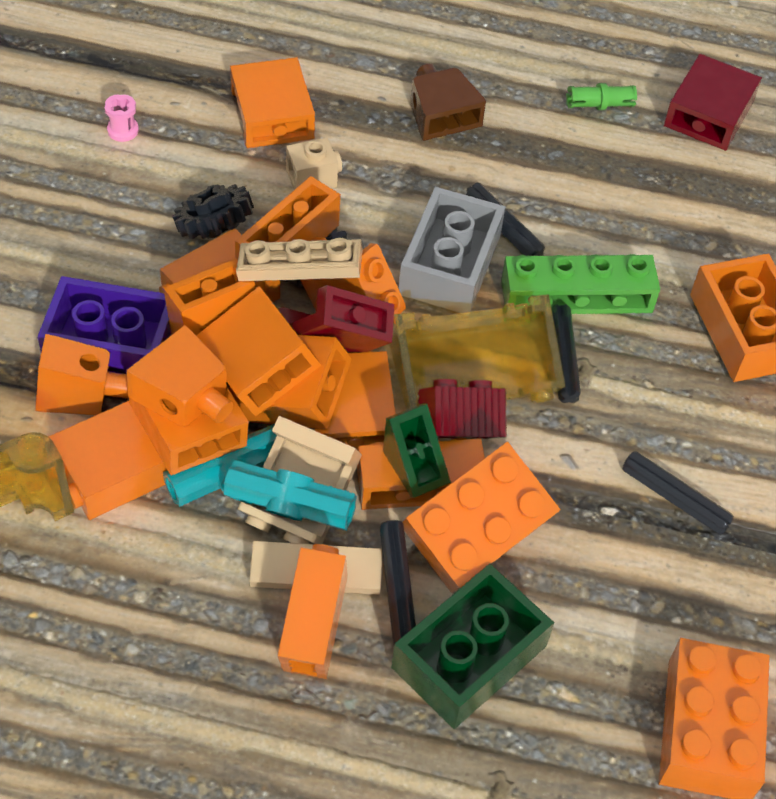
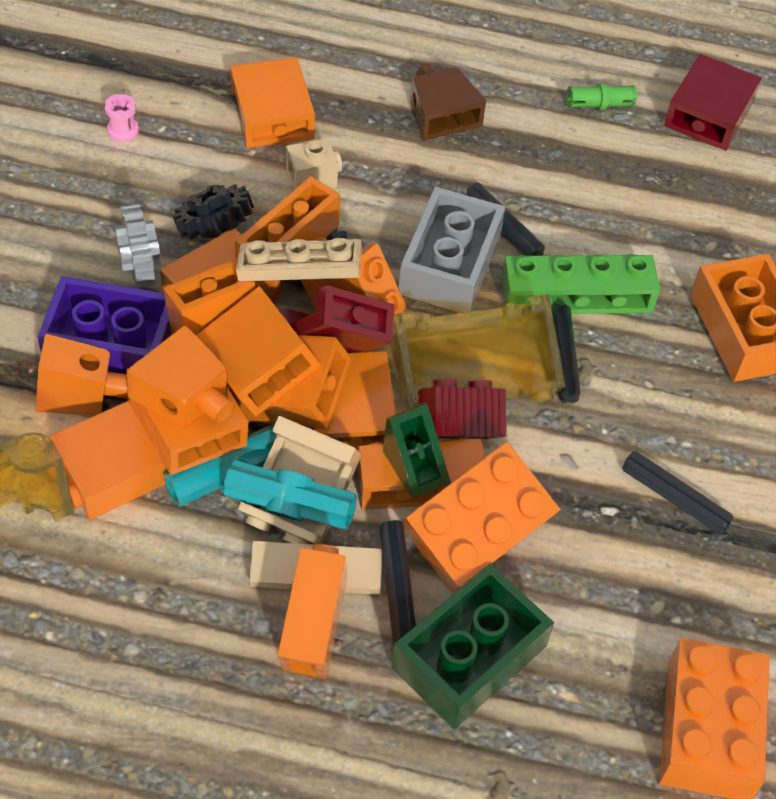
(137, 245): none -> light grey gear

